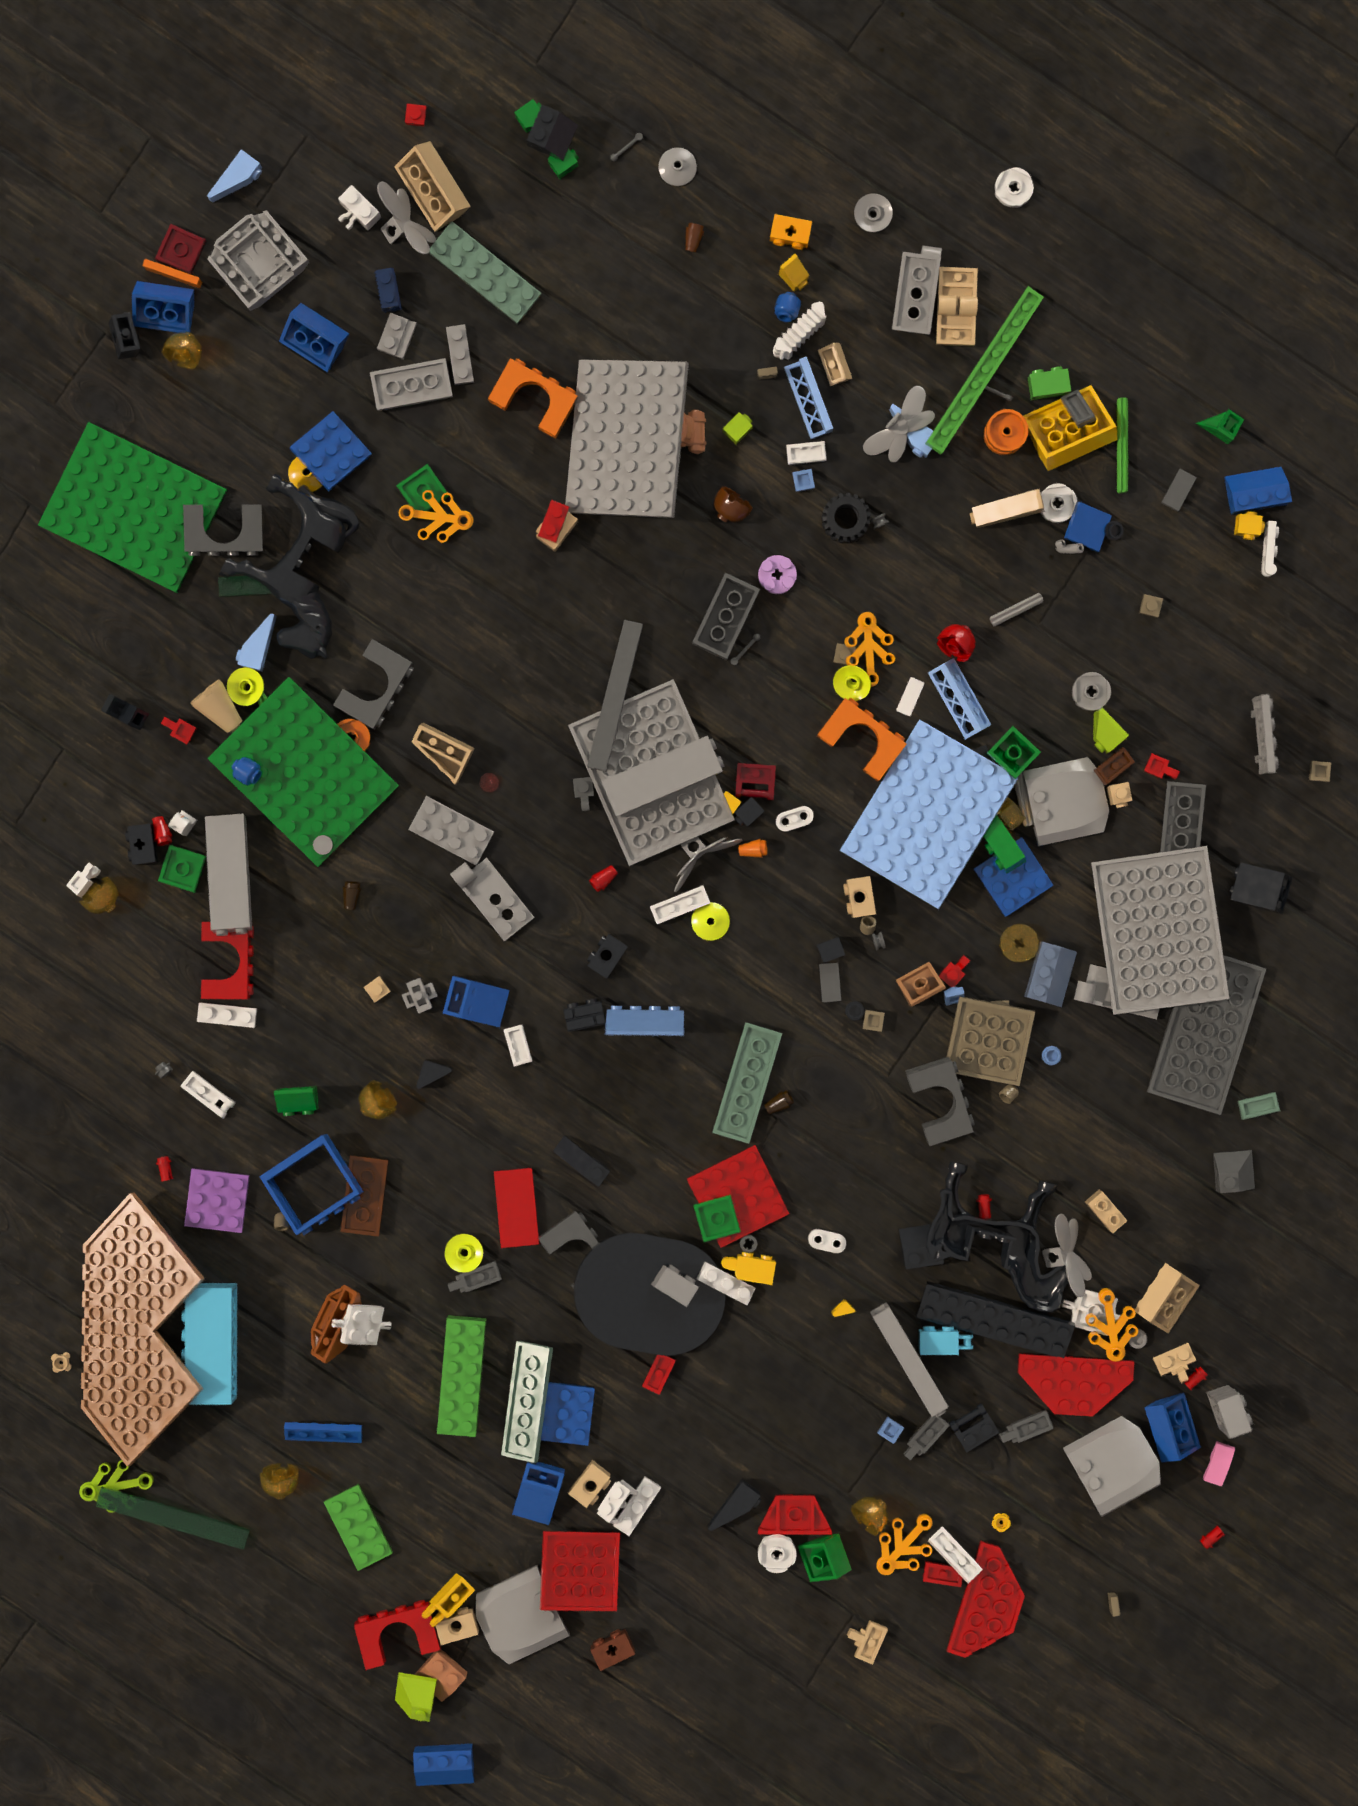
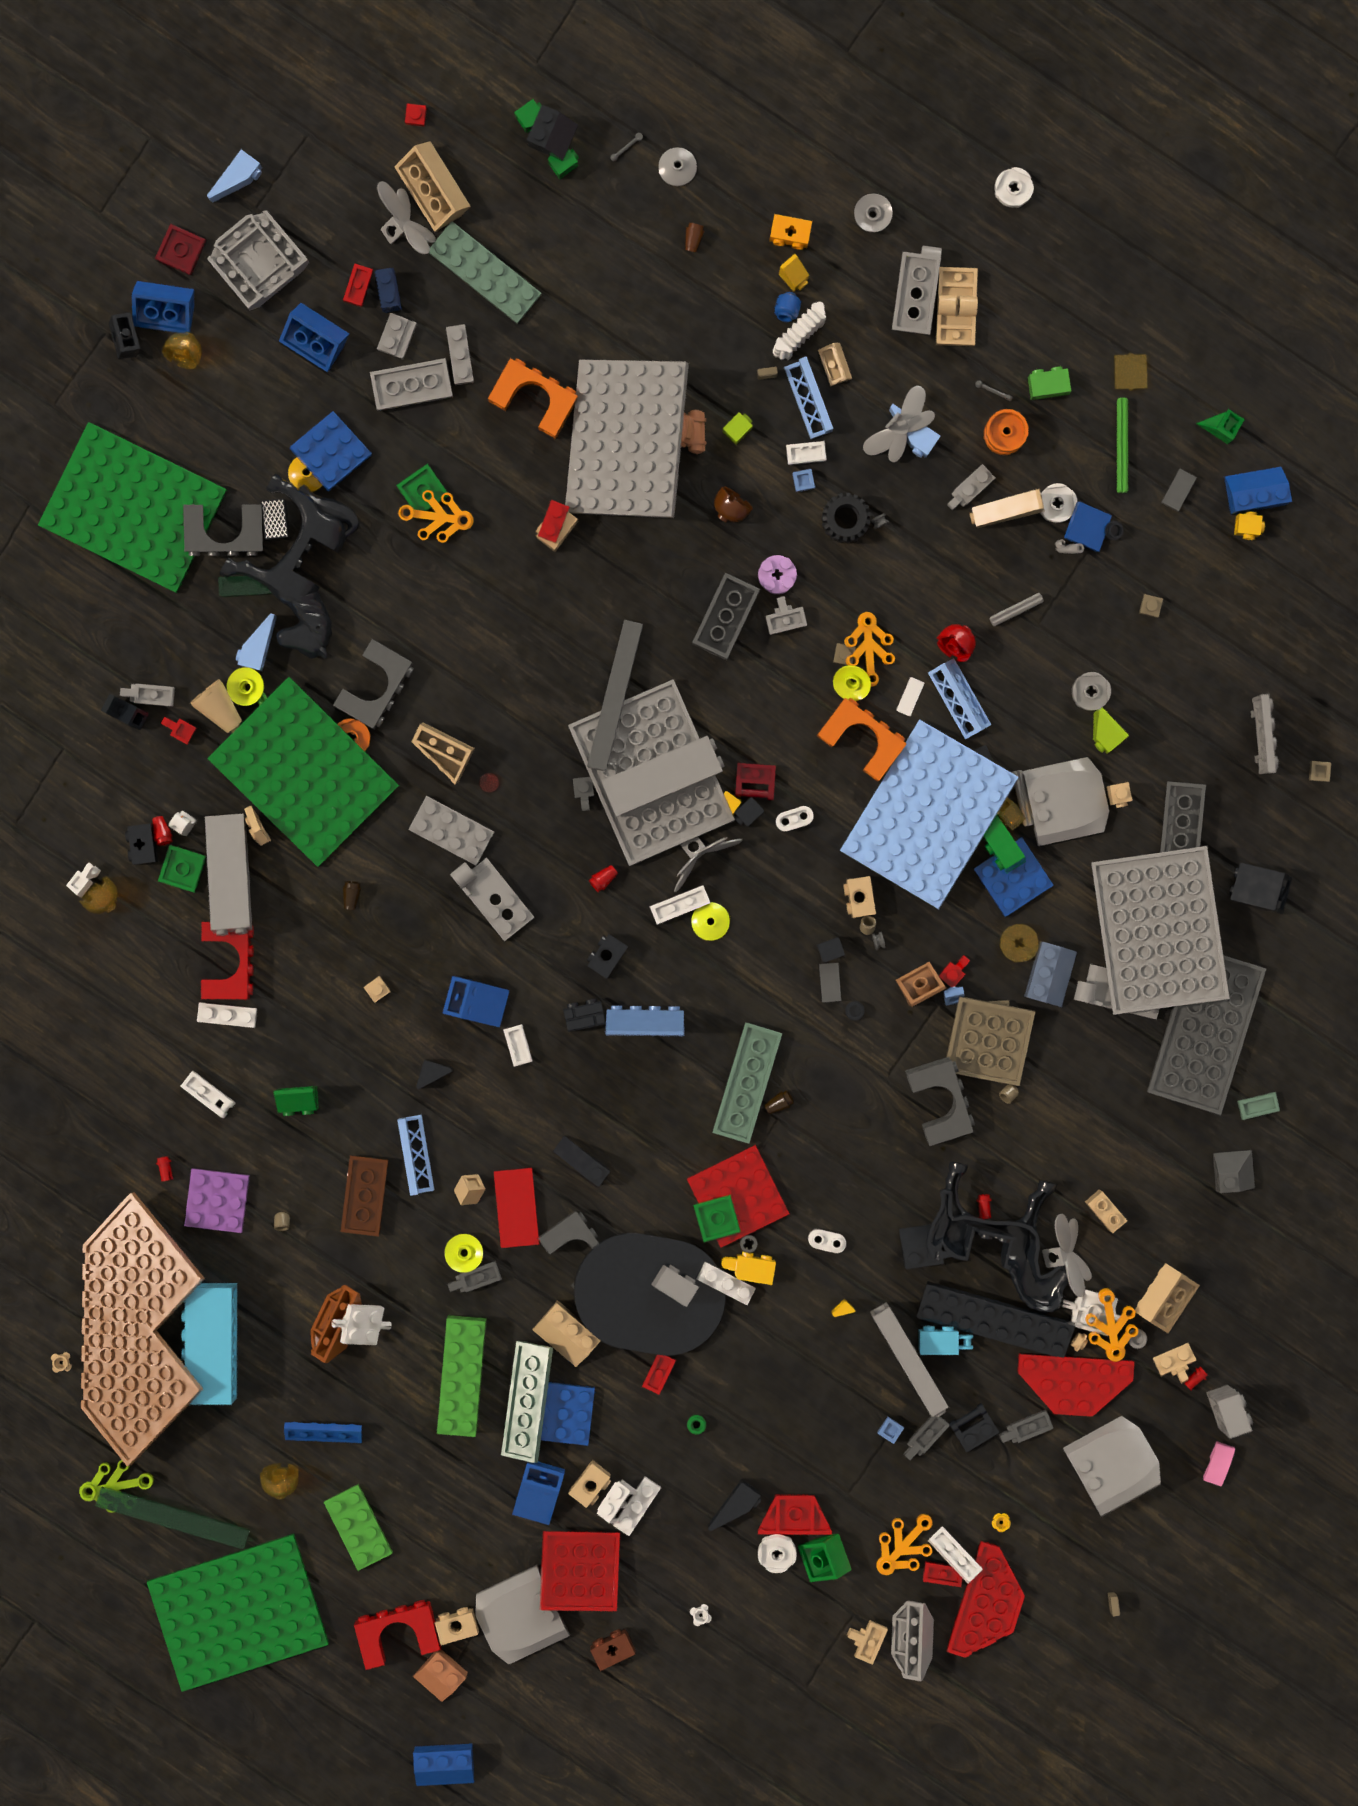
(150, 694): none -> light grey hinge
(163, 1070): dark grey plate -> none
(172, 273): orange tile -> none
(237, 1612): none -> green plate
(246, 771): blue head -> none
(254, 822): none -> tan hinge
(275, 520): none -> black panel
(282, 1203): blue window -> none
(322, 844): light grey tile -> none
(358, 208): white brick -> none
(358, 285): none -> red plate
(376, 1101): clear yellow cylinder -> none
(408, 1155): none -> light blue fence
(416, 1695): lime slope -> none
(419, 995): light grey piece -> none
(448, 1599): yellow hinge -> none
(469, 1189): none -> tan panel
(566, 1334): none -> tan slope
(698, 1430): none -> green plate
(700, 1620): none -> white plate
(734, 661): dark grey hinge -> none
(755, 848): orange cone -> none
(785, 617): none -> light grey hinge
(871, 1513): clear yellow cylinder -> none
(873, 1020): dark tan plate -> none
(912, 1639): none -> light grey wedge
(971, 487): none -> light grey hinge
(984, 370): bright green plate -> none
(1013, 752): green slope -> none
(1051, 1055): medium blue plate -> none
(1059, 438): yellow slope -> none
(1078, 409): dark grey tile -> none
(1079, 1341): none -> tan plate
(1114, 766): reddish brown plate -> none
(1130, 371): none -> clear yellow piece
(1158, 767): red plate -> none
(1172, 1428): blue slope -> none
(1212, 1537): red pin -> none
(1269, 548): white plate -> none

